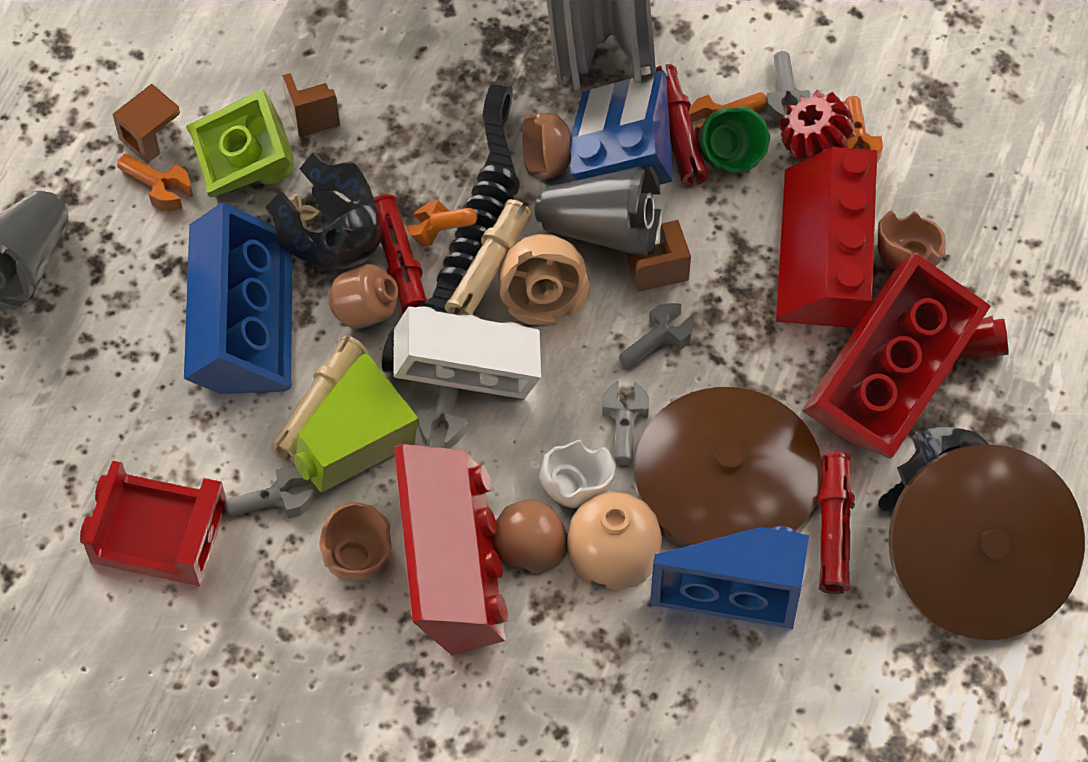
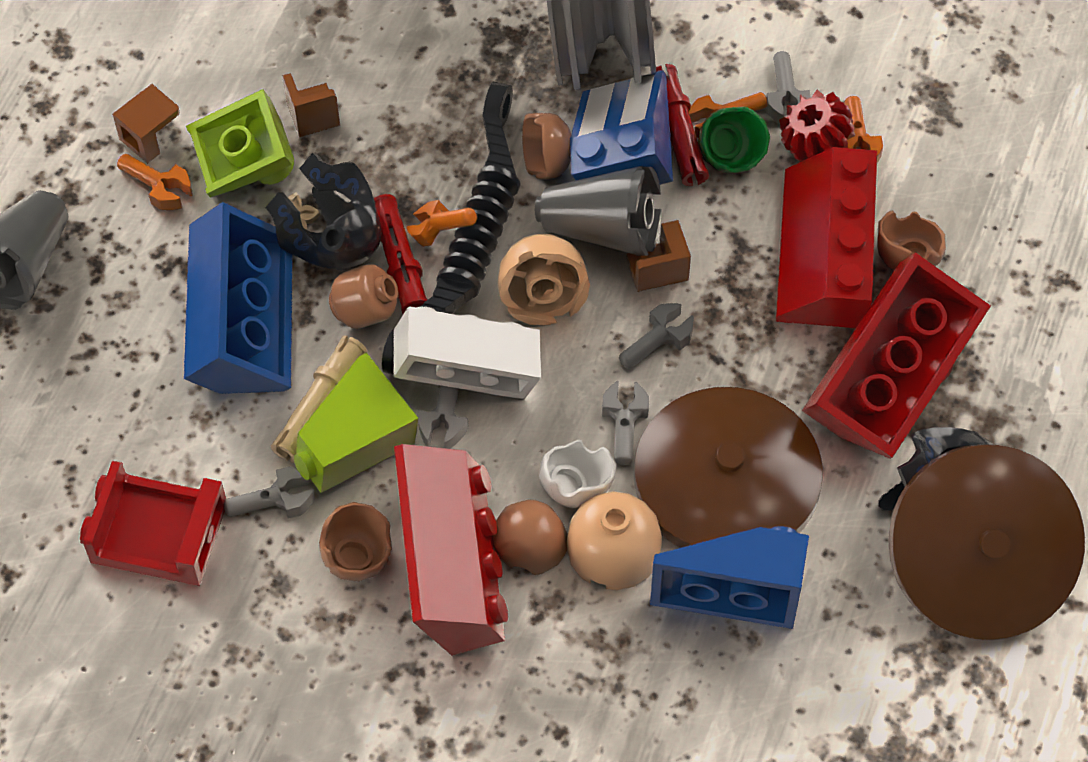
(489, 258): tan pin -> none
(836, 506): red pin -> none
(987, 341): red cone -> none

